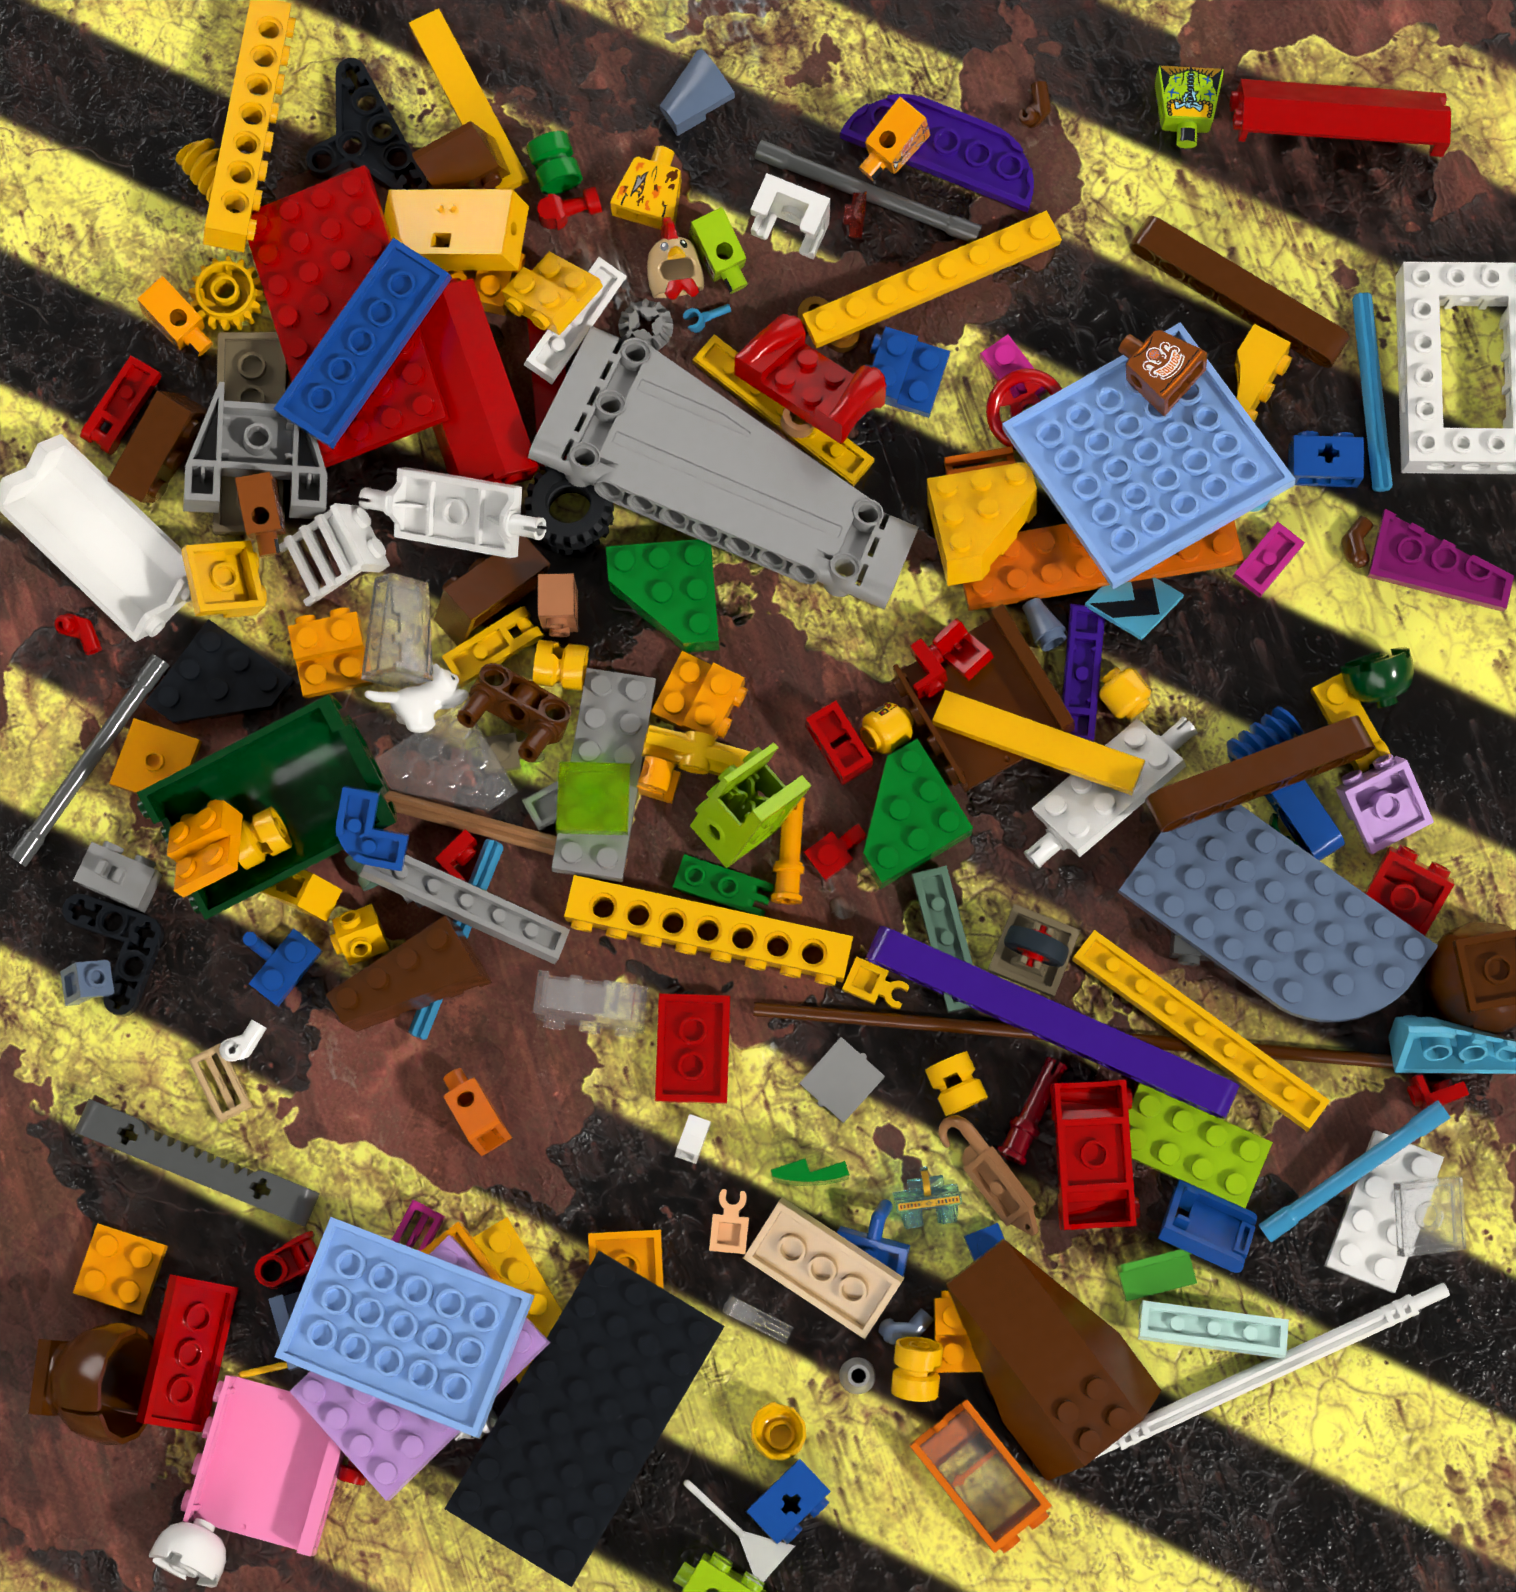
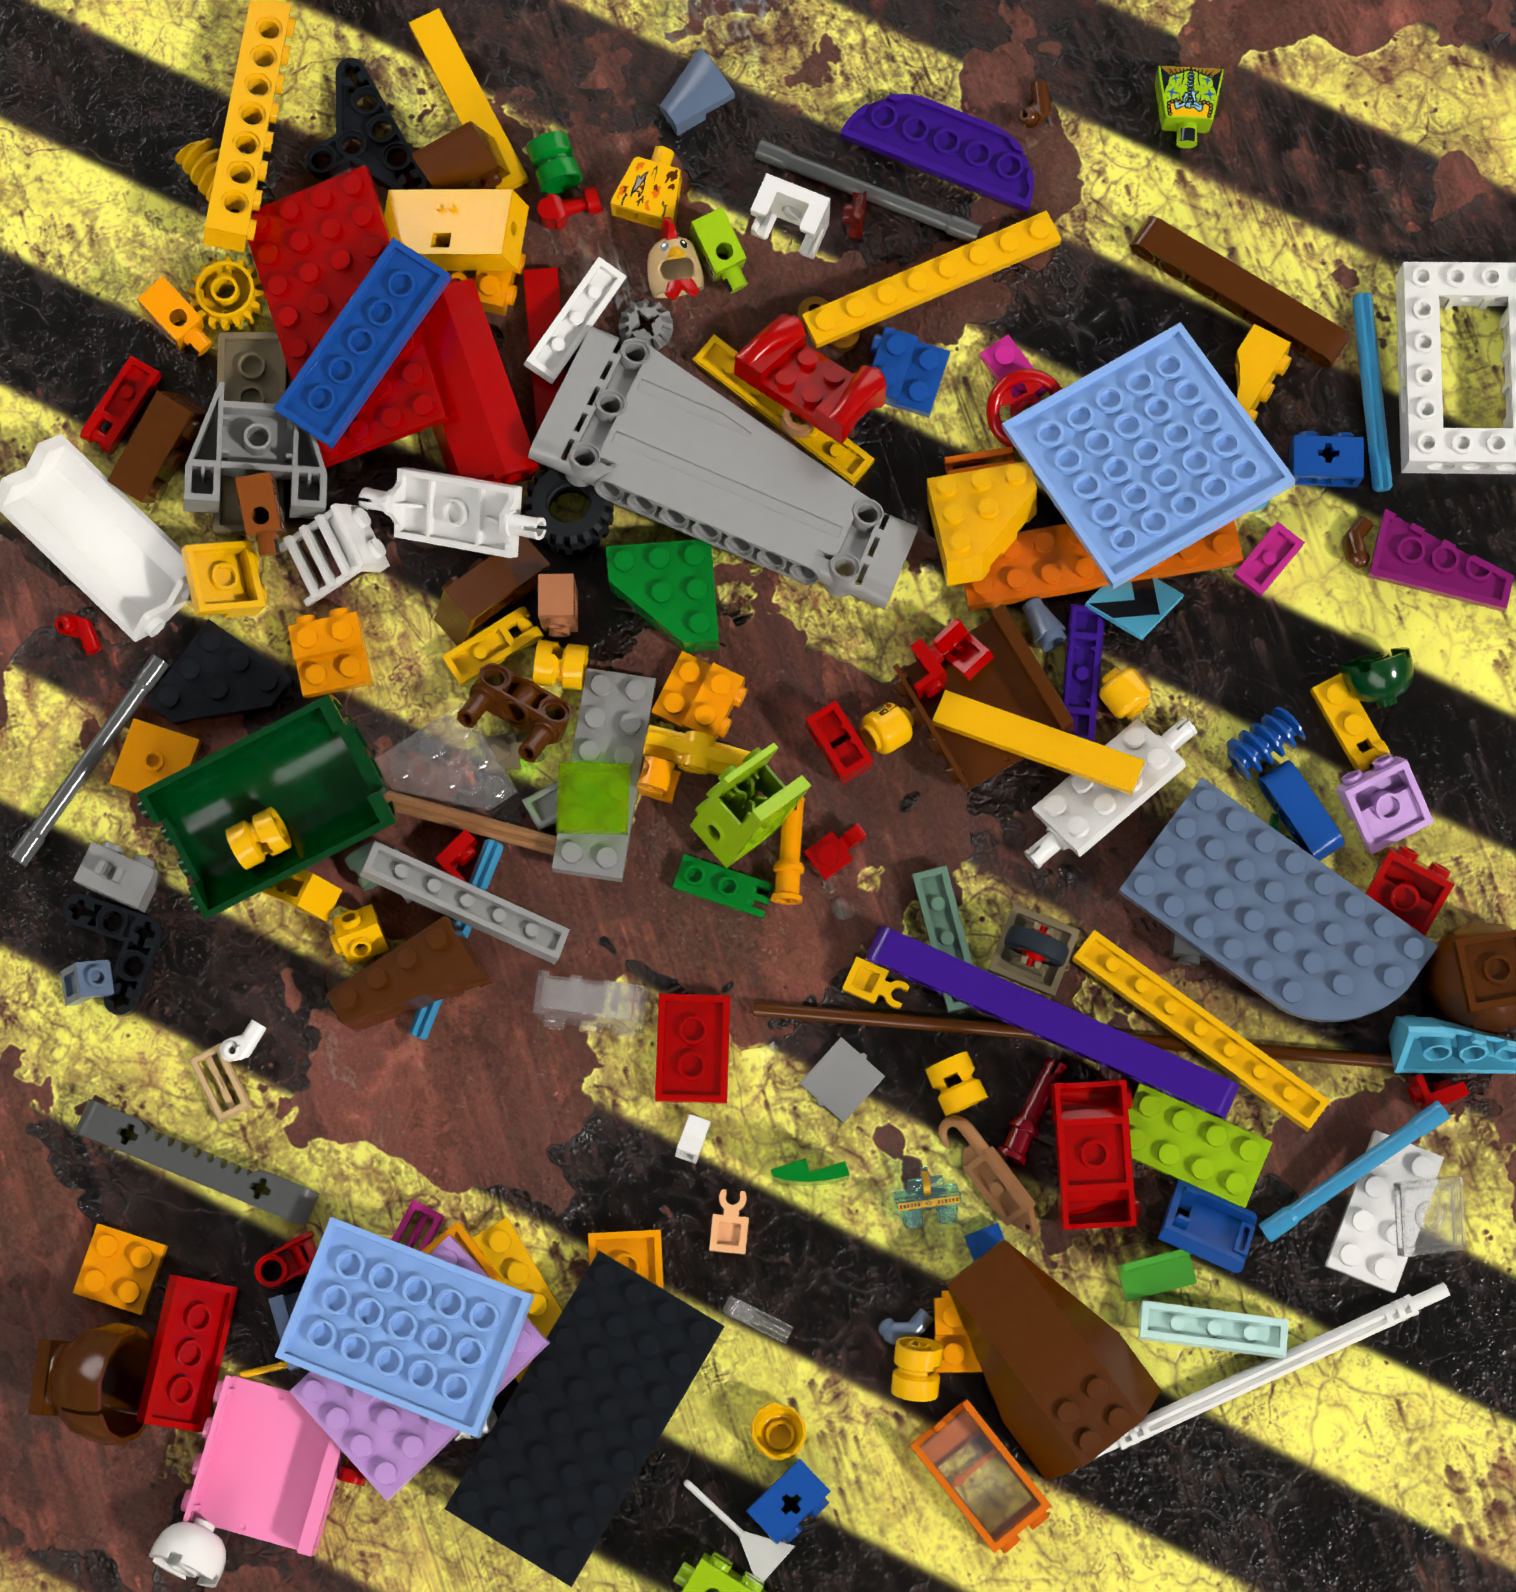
(205, 846): light orange plate -> none
(283, 966): blue plate -> none
(360, 838): blue plate -> none
(398, 633): clear wedge -> none
(418, 704): white animal -> none
(480, 1119): orange torso -> none
(551, 293): yellow plate -> none
(588, 892): yellow brick -> none
(704, 316): dark azure hand -> none
(823, 1268): tan plate -> none
(846, 1371): light grey cone -> none
(887, 1251): blue plate -> none
(903, 130): light orange torso -> none
(911, 816): green brick -> none
(1162, 367): dark orange torso -> none
(1259, 774): reddish brown beam -> none
(1342, 113): red panel -> none

